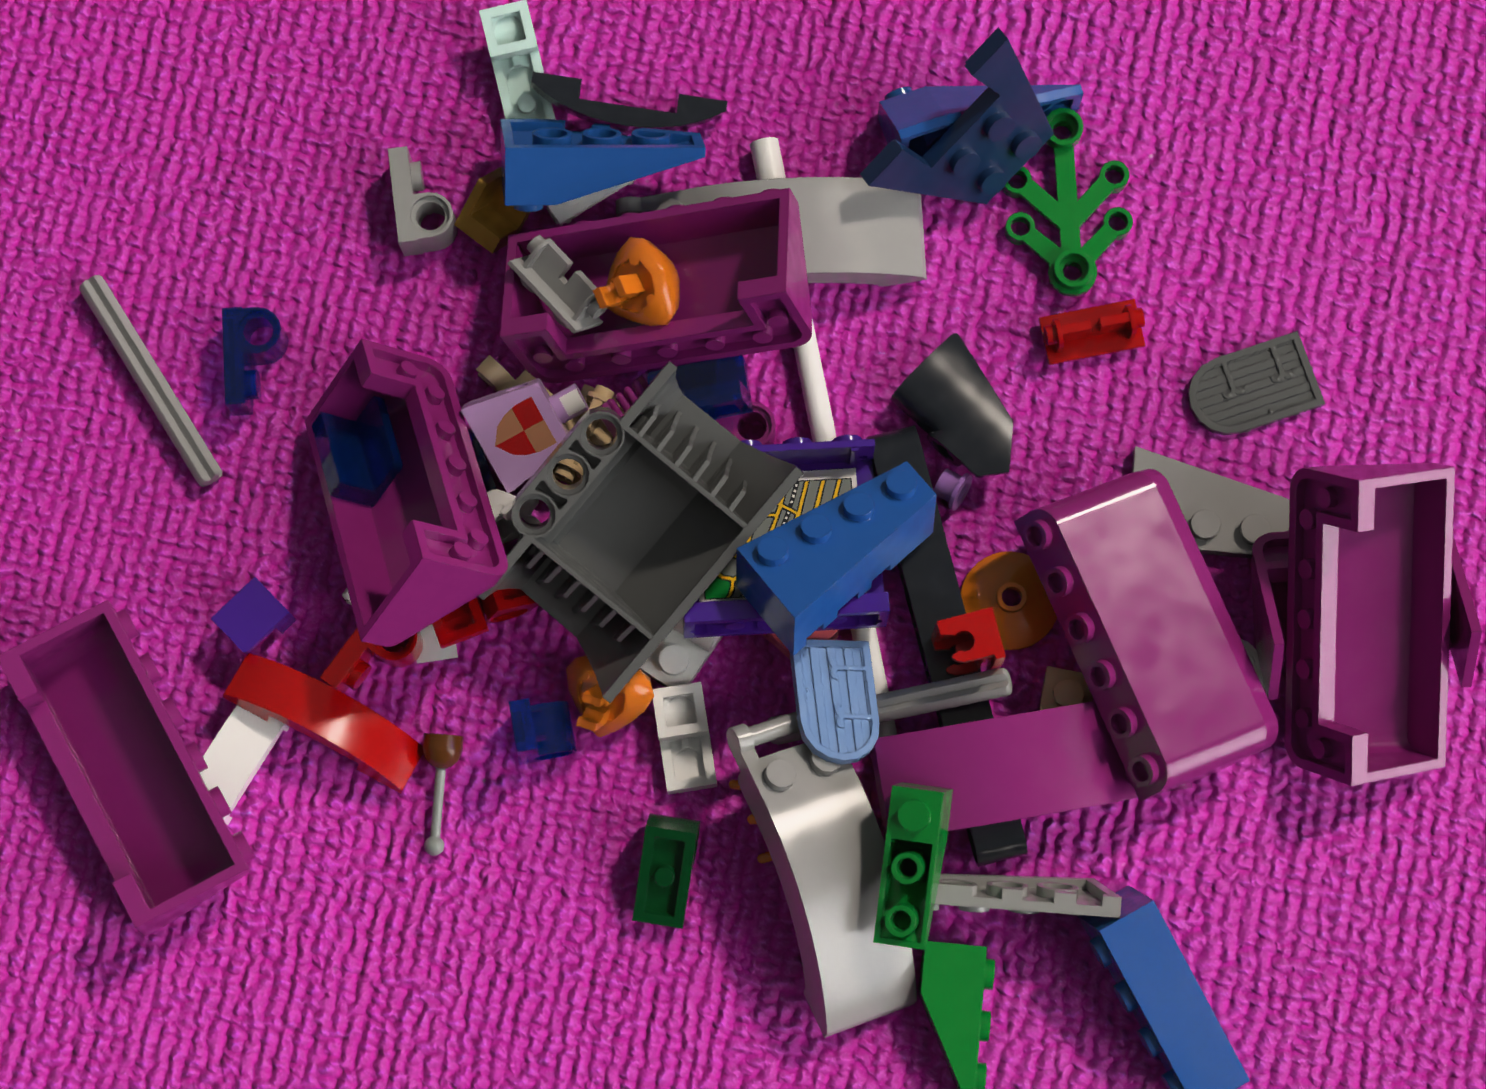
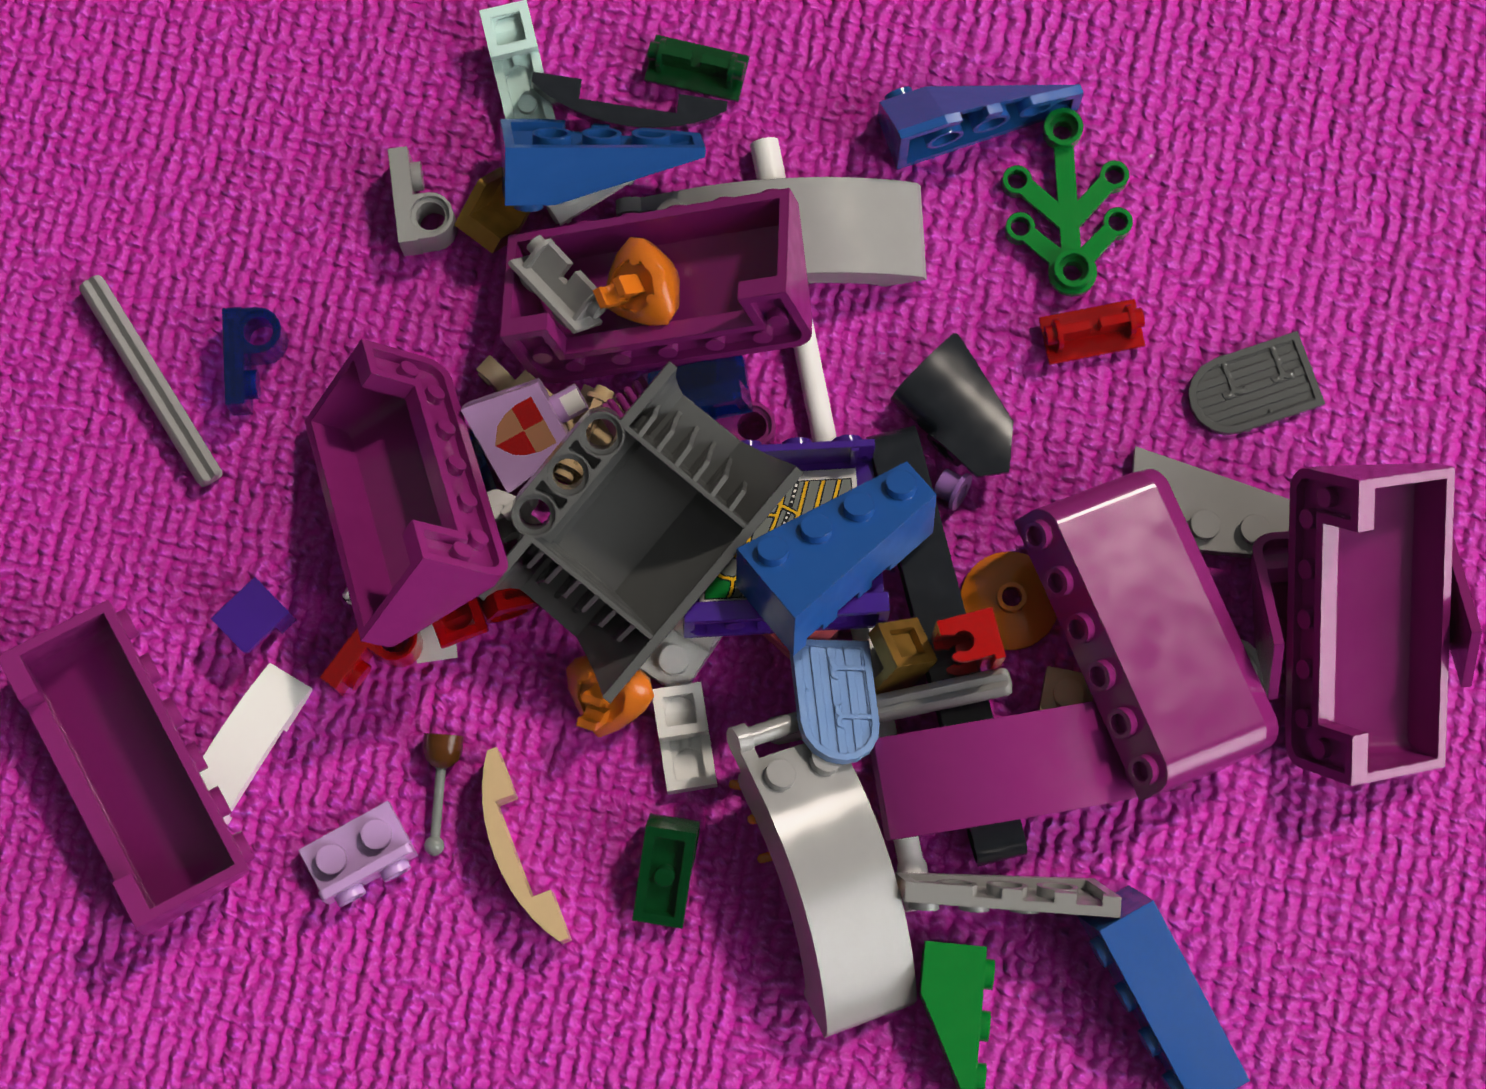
(327, 717): red slope -> none
(358, 455): clear blue panel -> none
(359, 854): none -> lavender bracket
(498, 791): none -> tan slope
(541, 730): clear blue plate -> none
(696, 68): none -> dark green hinge
(903, 654): none -> pearl gold panel
(912, 864): green slope -> none
(982, 145): dark blue wing -> none

